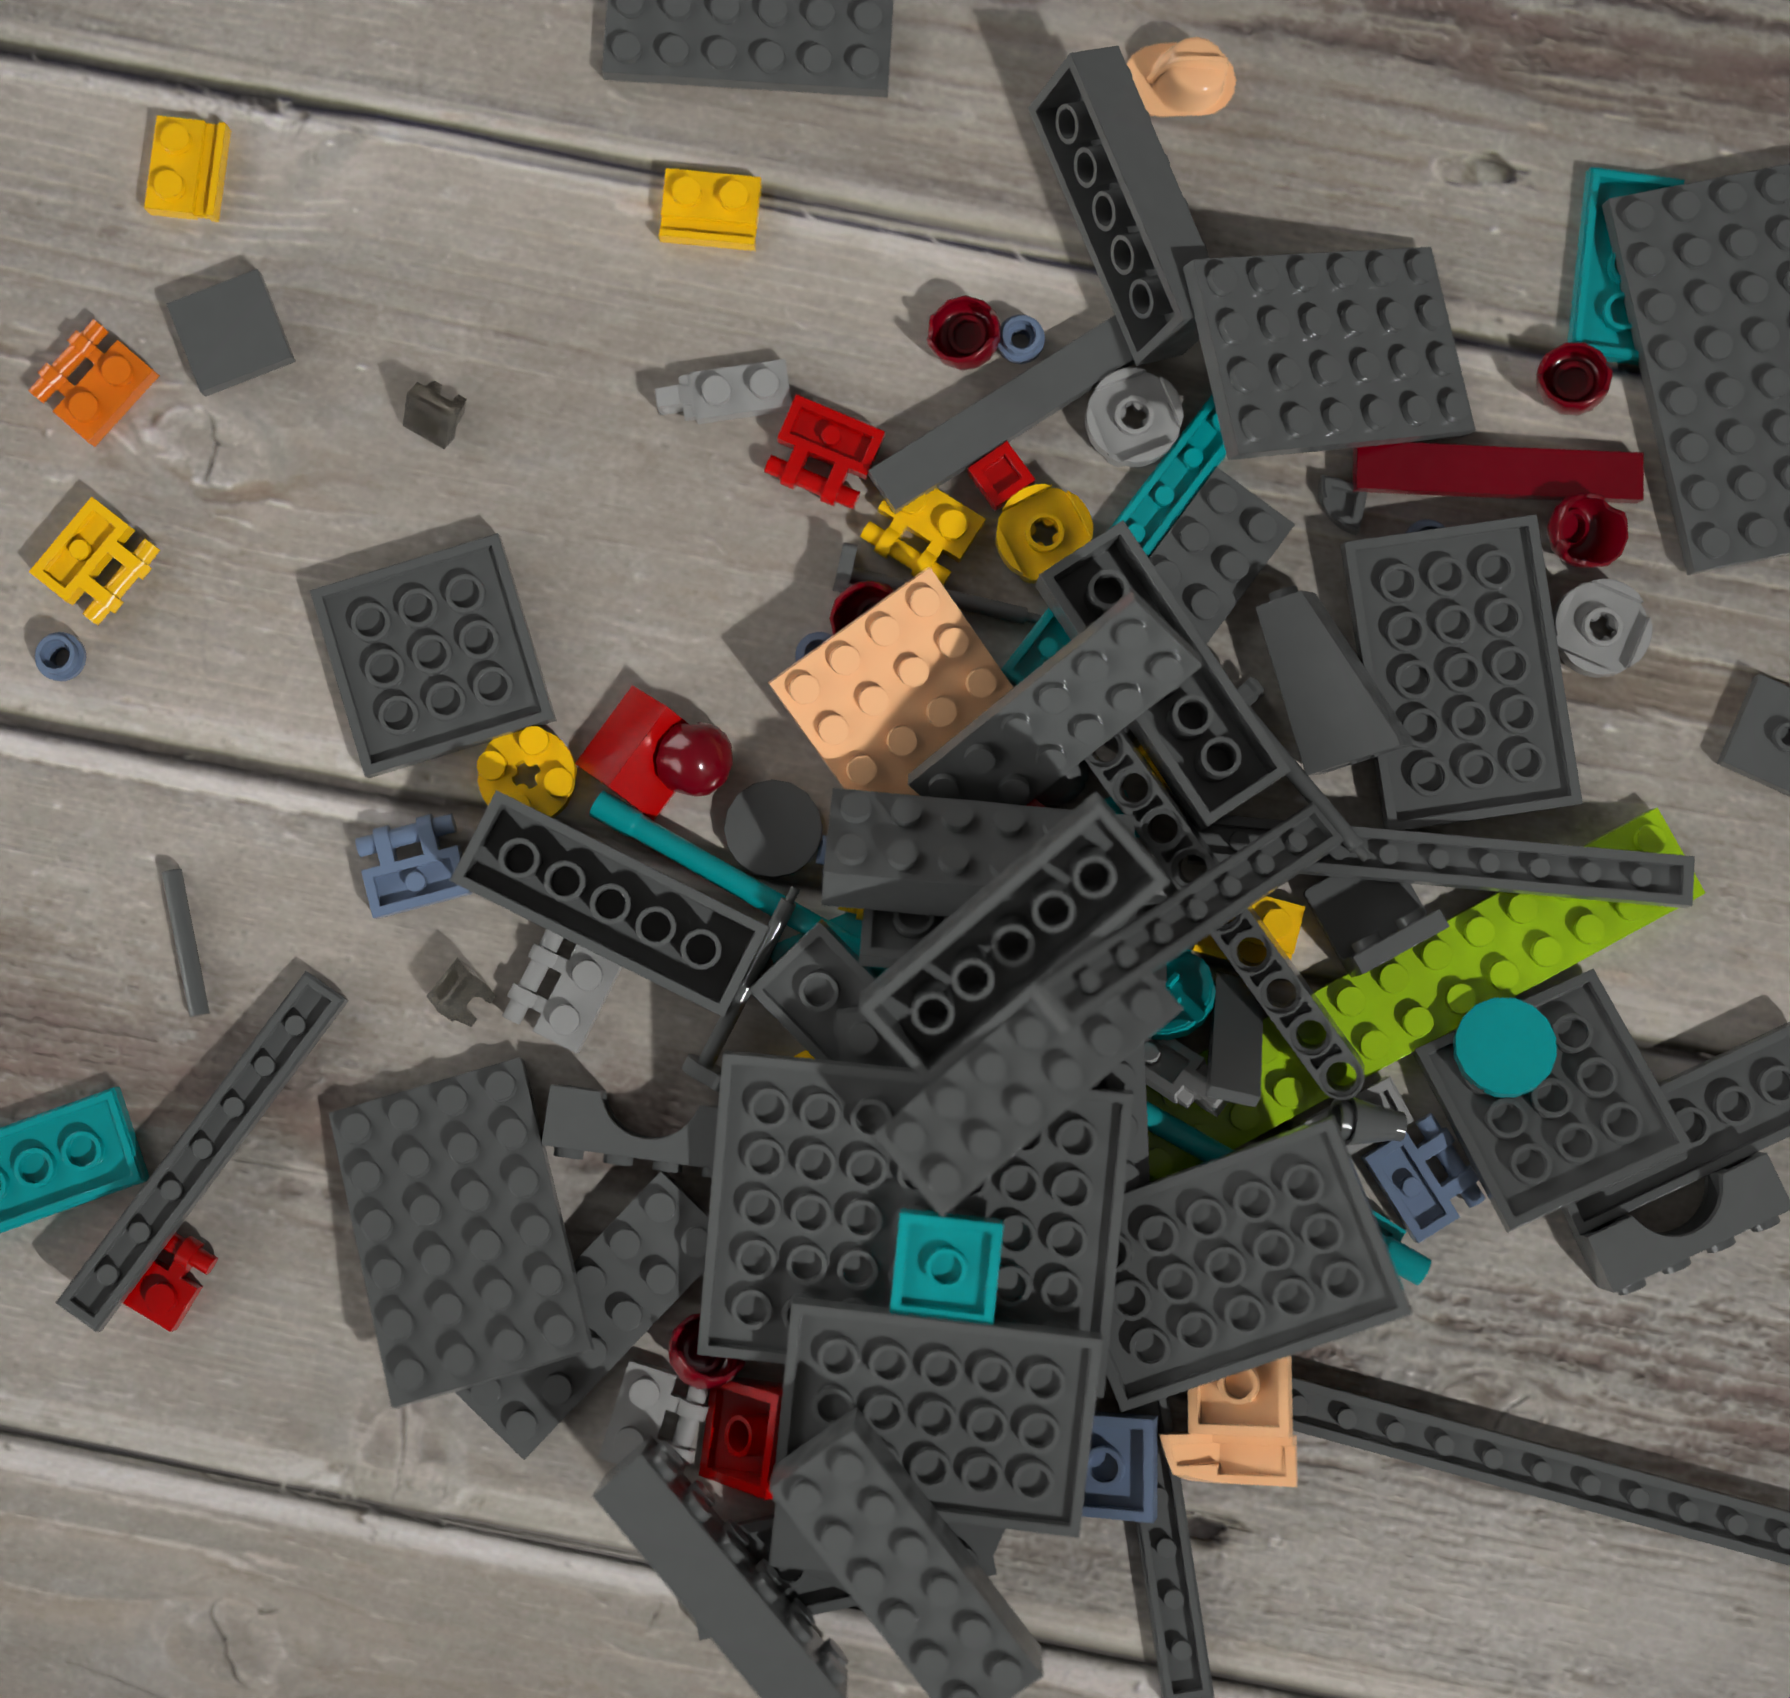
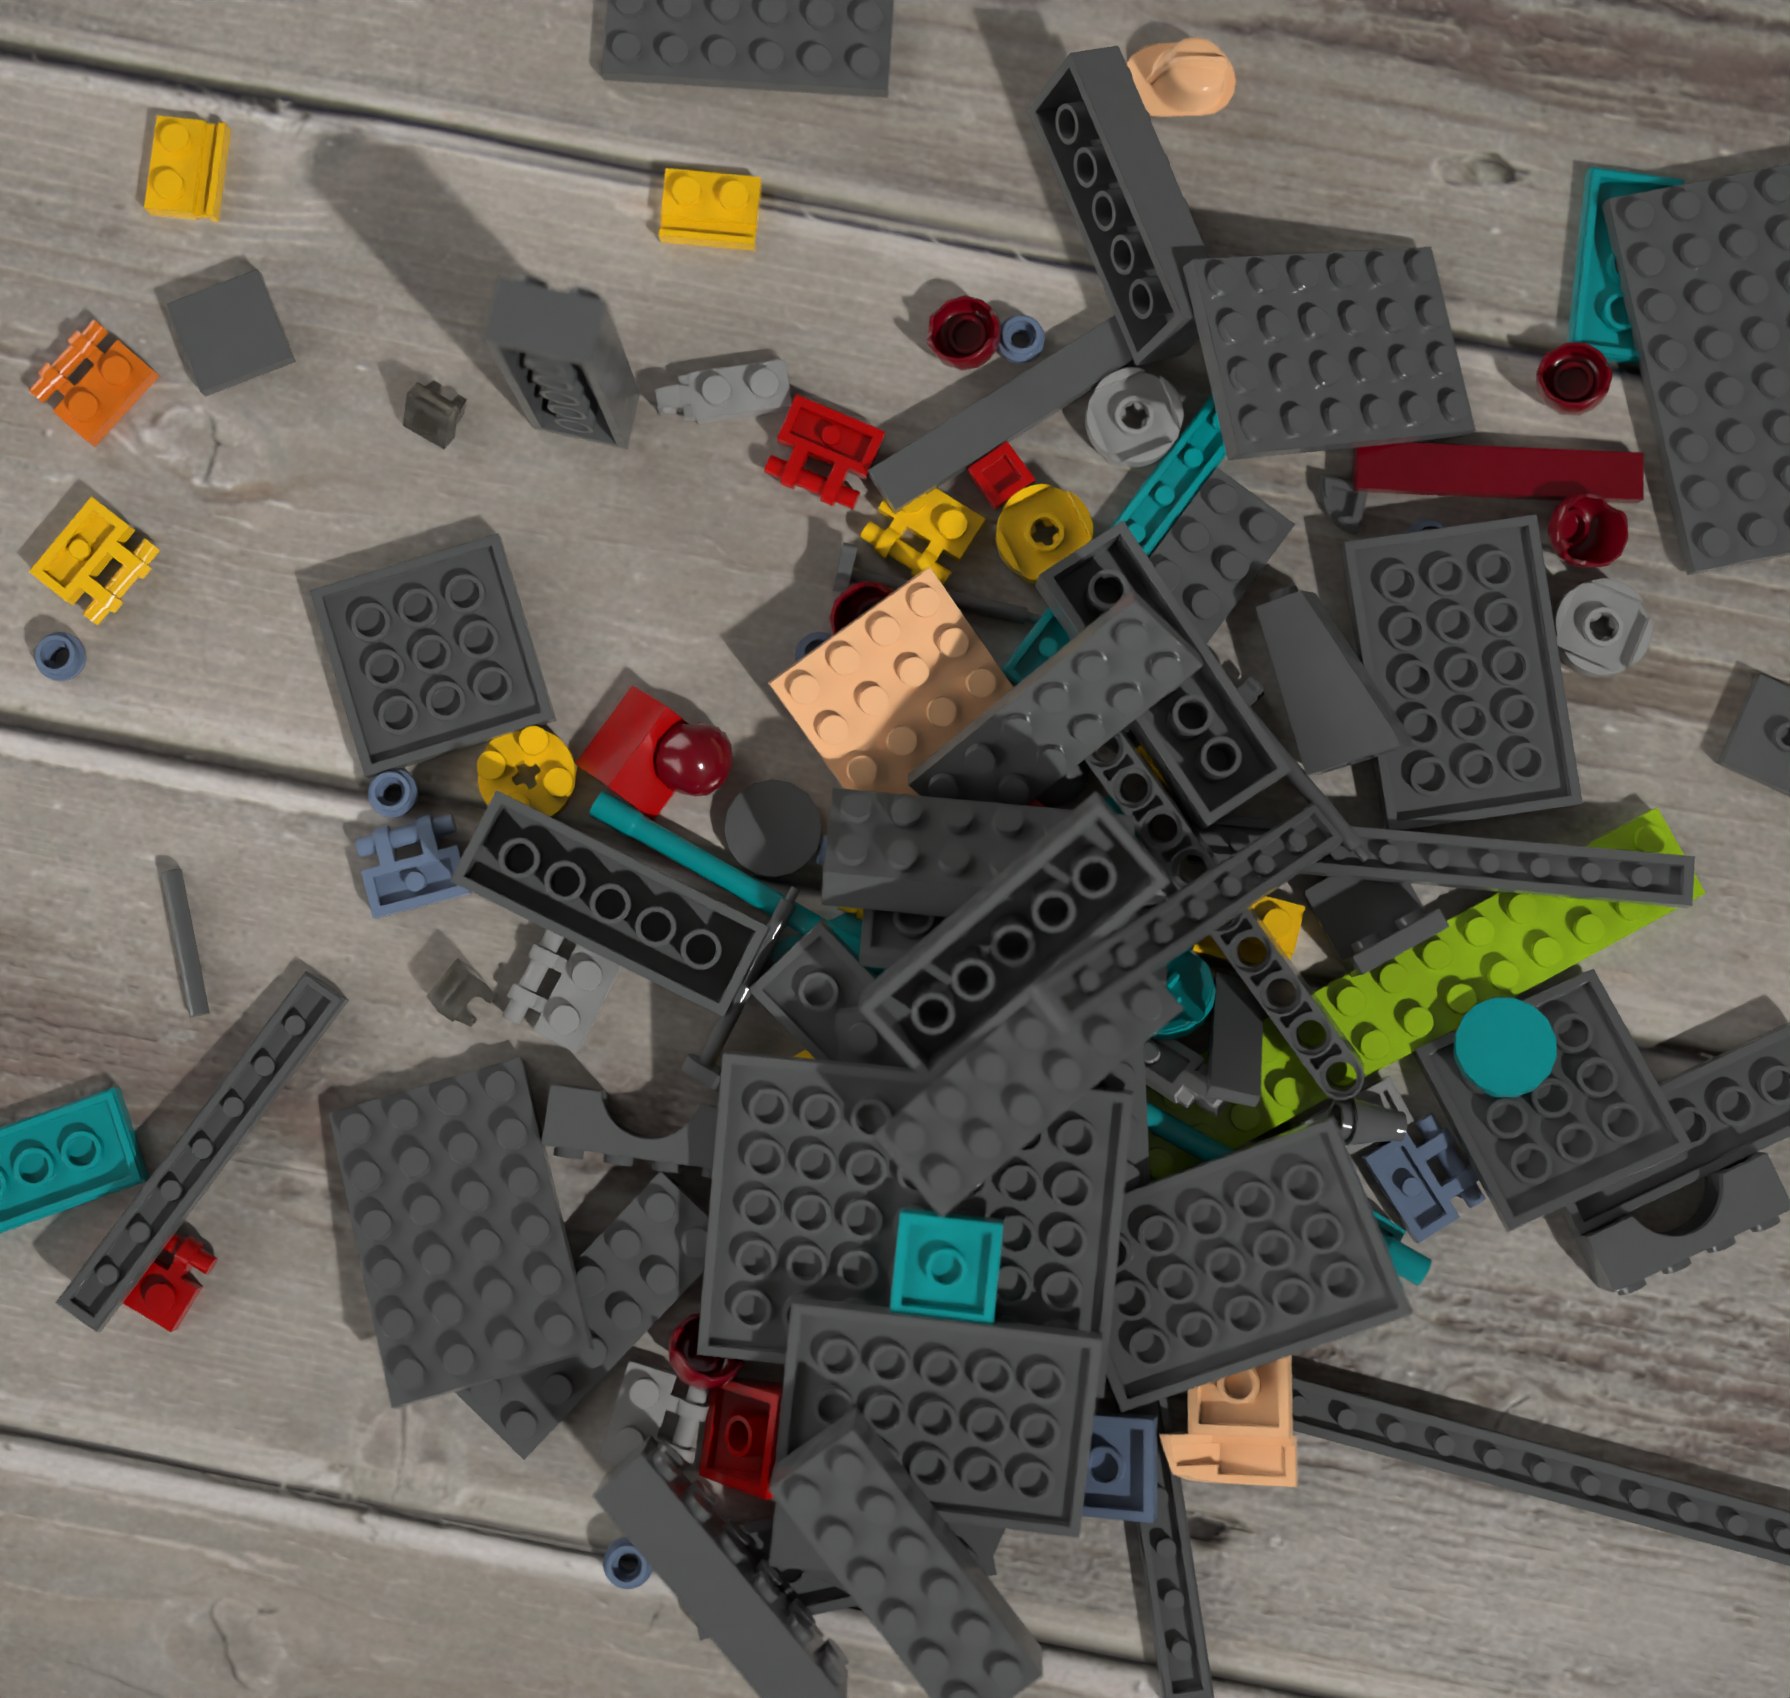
(378, 790): none -> sand blue plate
(563, 360): none -> dark grey brick
(617, 1573): none -> sand blue plate

